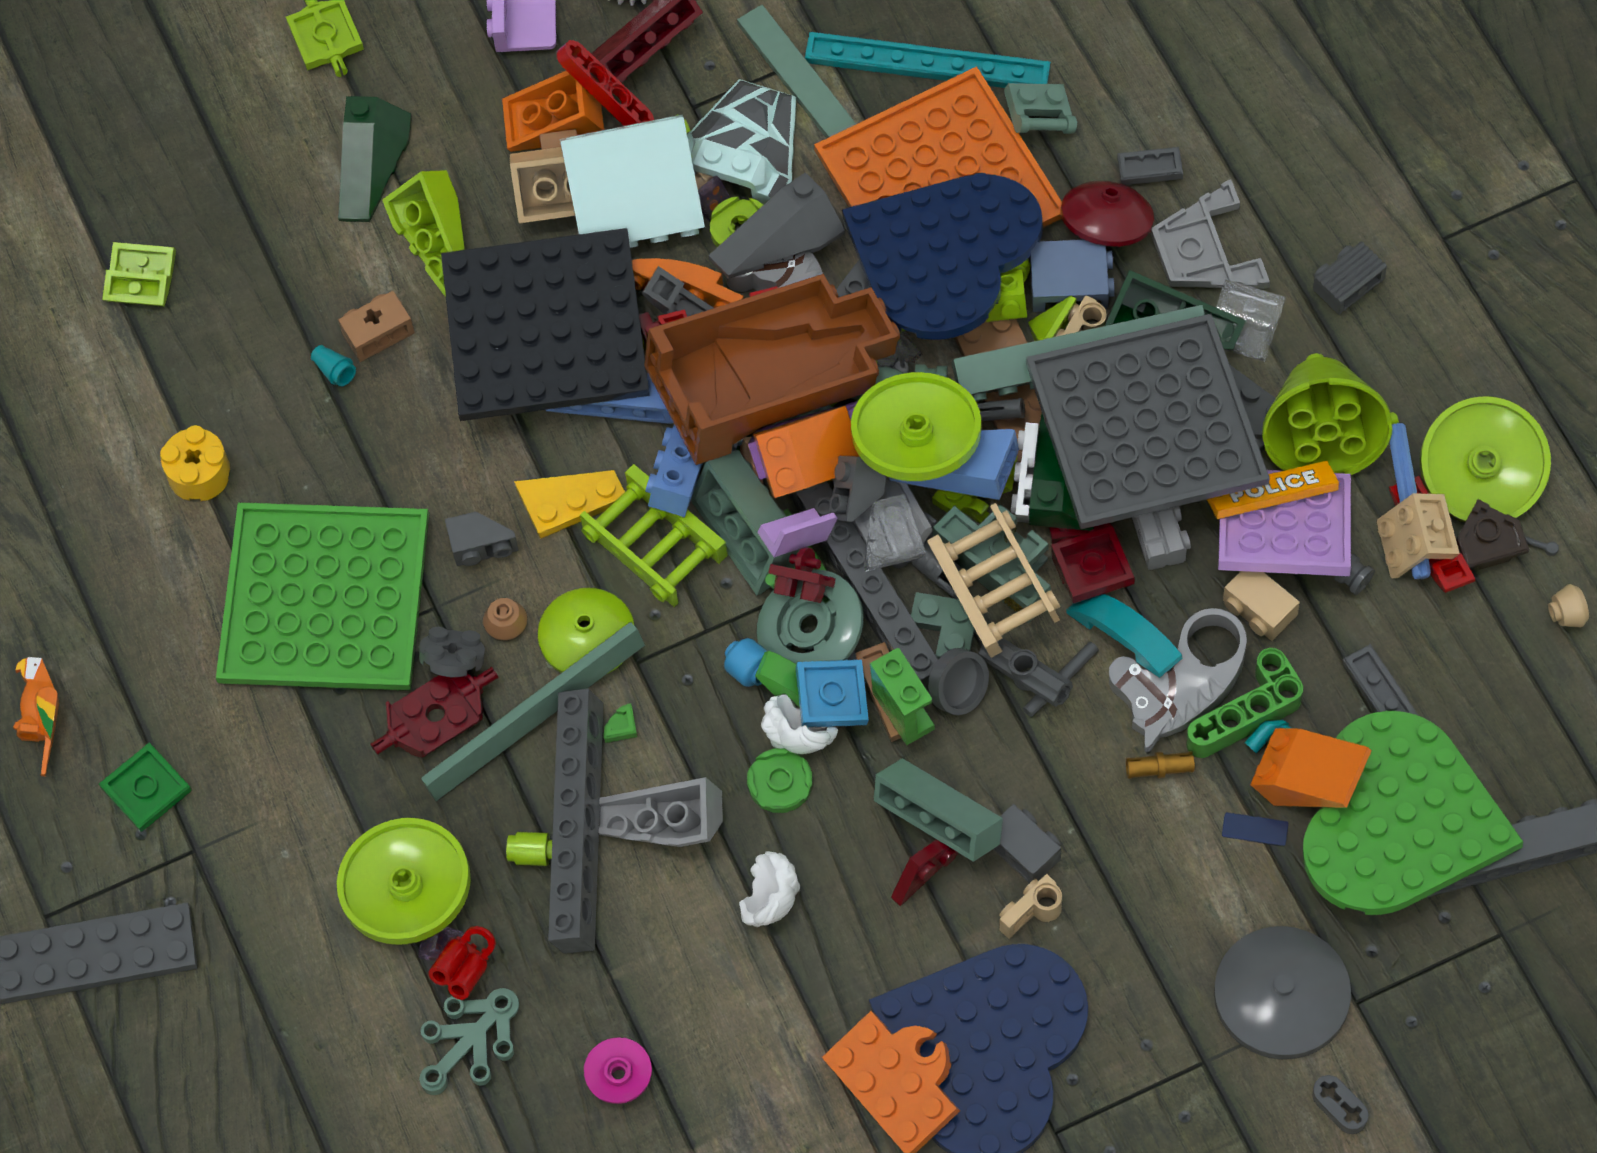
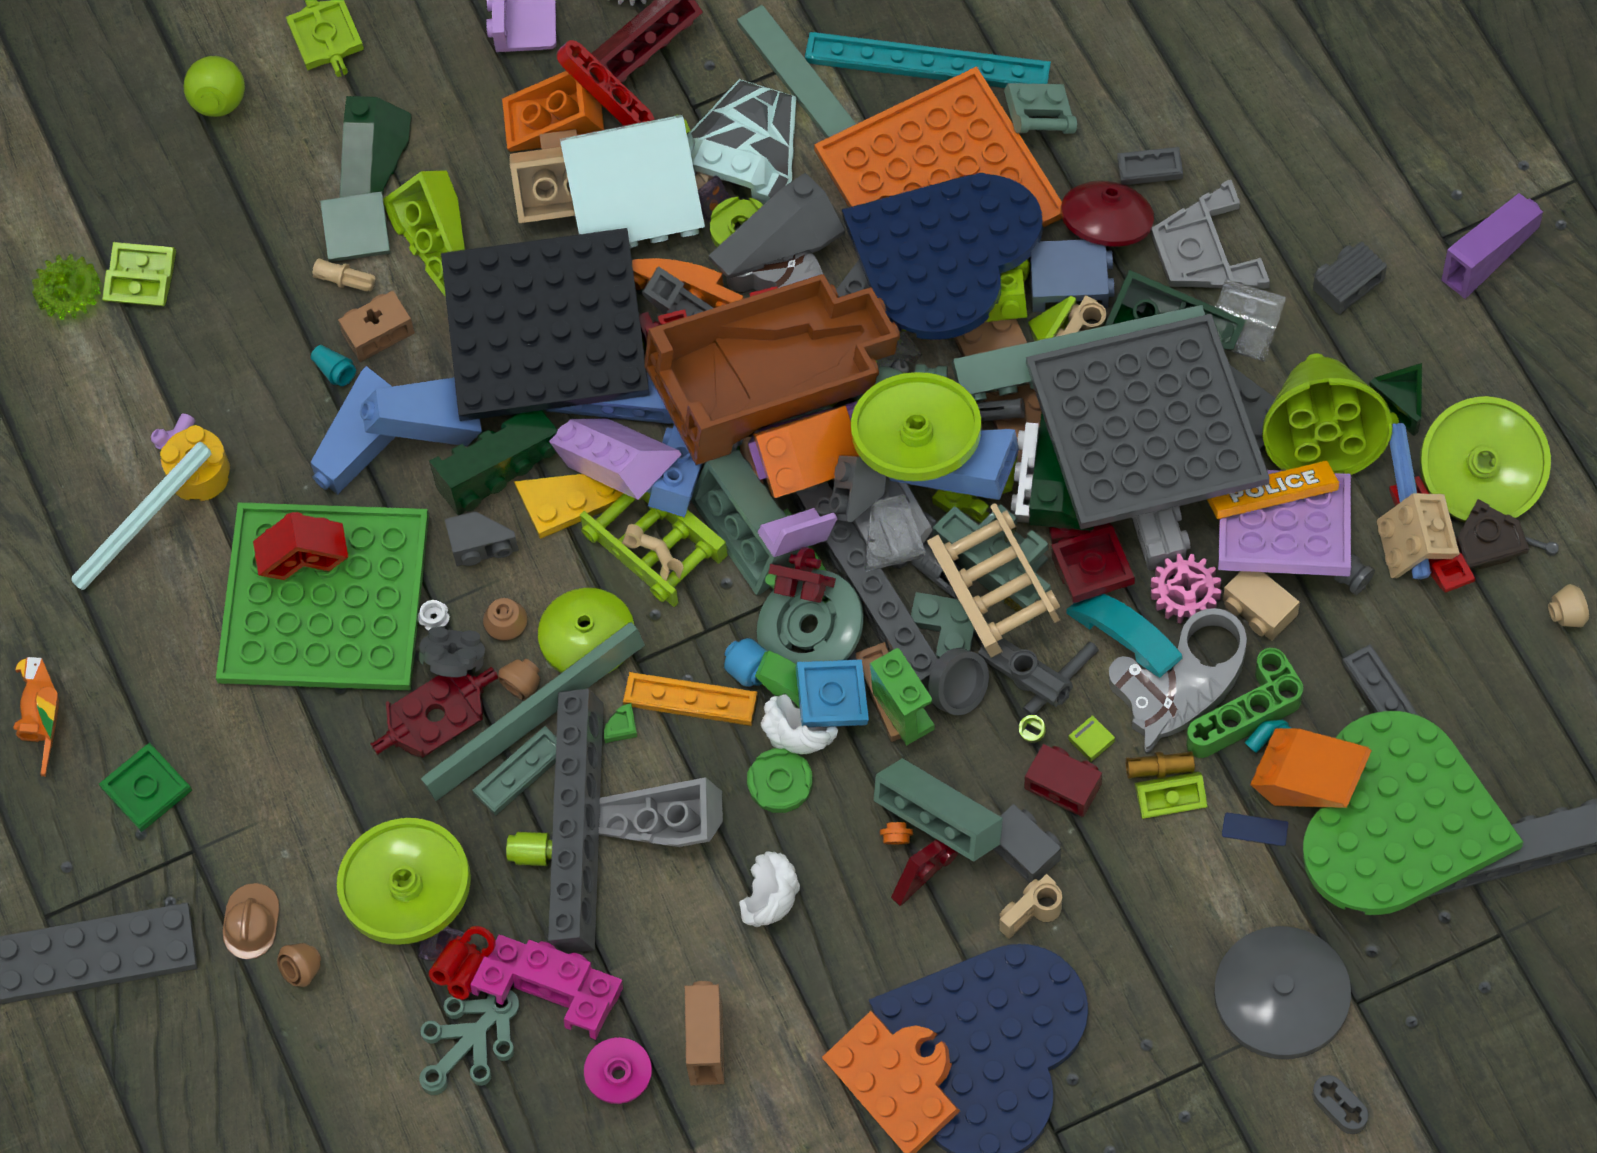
(62, 285): none -> clear neon green gear
(141, 515): none -> light aqua axle
(160, 436): none -> lavender arm
(214, 86): none -> lime brick
(251, 921): none -> medium nougat piece
(298, 543): none -> red brick
(298, 963): none -> medium nougat cone
(343, 275): none -> tan axle
(346, 444): none -> medium blue slope
(355, 226): none -> sand green tile
(419, 412): none -> medium blue slope
(433, 607): none -> white plate
(493, 460): none -> dark green wedge
(518, 771): none -> sand green tile
(520, 678): none -> medium nougat cone
(551, 976): none -> dark pink bracket
(613, 454): none -> lavender slope
(635, 537): none -> tan arm
(690, 698): none -> light orange tile
(704, 1033): none -> medium nougat brick
(896, 833): none -> orange plate
(1035, 722): none -> lime hinge
(1063, 779): none -> dark red brick
(1091, 738): none -> lime tile
(1171, 794): none -> lime slope
(1190, 575): none -> bright pink gear
(1402, 394): none -> dark green slope
(1490, 244): none -> medium lavender slope

